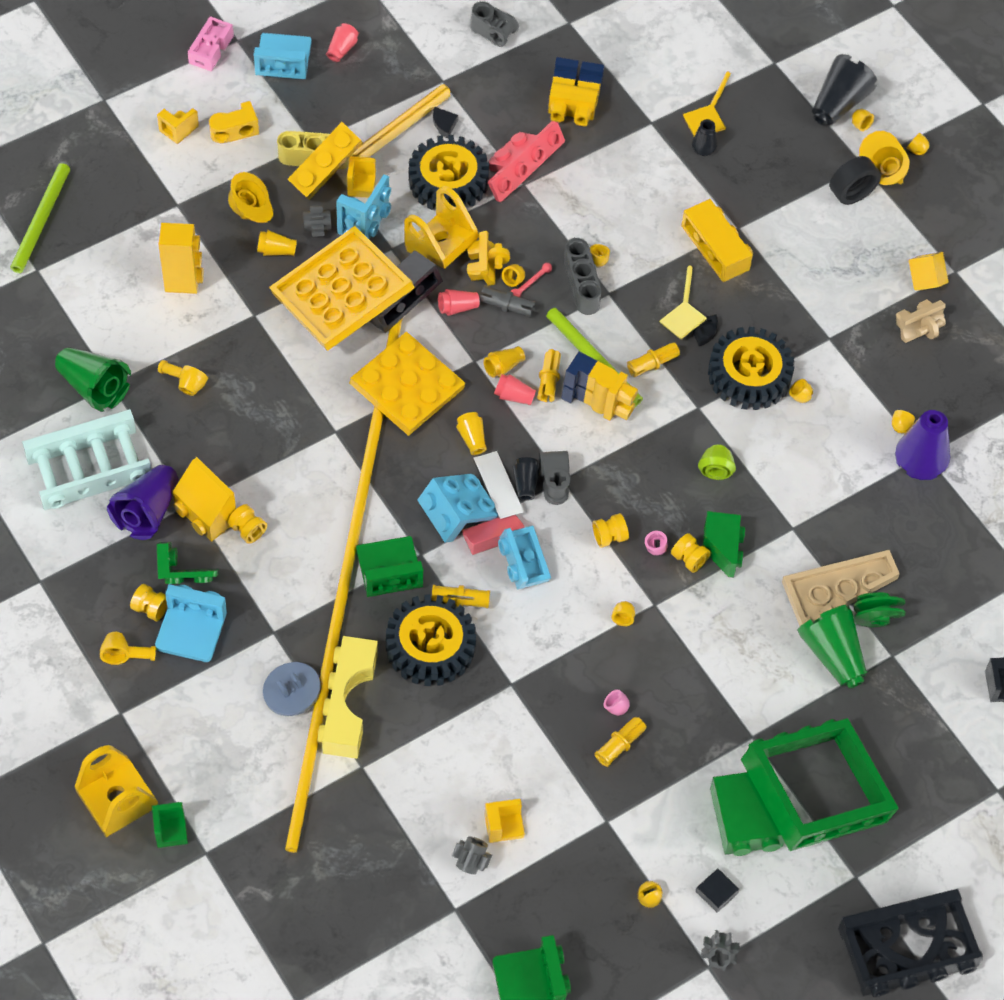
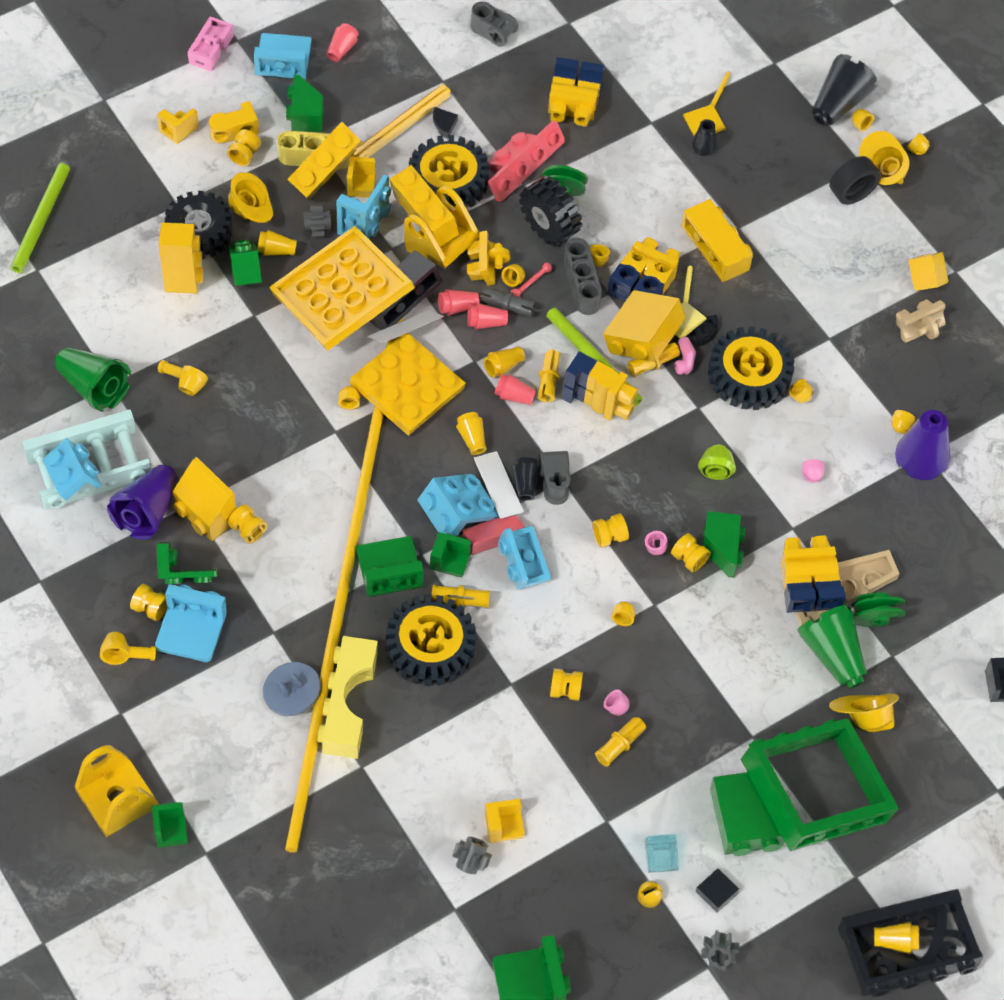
(71, 468): none -> medium azure bracket
(206, 214): none -> black wheel
(244, 263): none -> green slope
(245, 145): none -> yellow wheel
(306, 107): none -> green slope
(349, 398): none -> yellow hinge
(405, 326): none -> white sticker
(421, 201): none -> yellow brick
(450, 554): none -> green panel
(485, 316): none -> coral cone
(550, 211): none -> black wheel
(560, 682): none -> yellow wheel
(571, 178): none -> green piece
(644, 270): none -> hips
(644, 326): none -> yellow brick
(661, 853): none -> clear light blue slope
(689, 354): none -> bright pink arm
(811, 575): none -> hips
(813, 470): none -> bright pink hinge
(868, 712): none -> yellow piece
(898, 937): none -> yellow cone

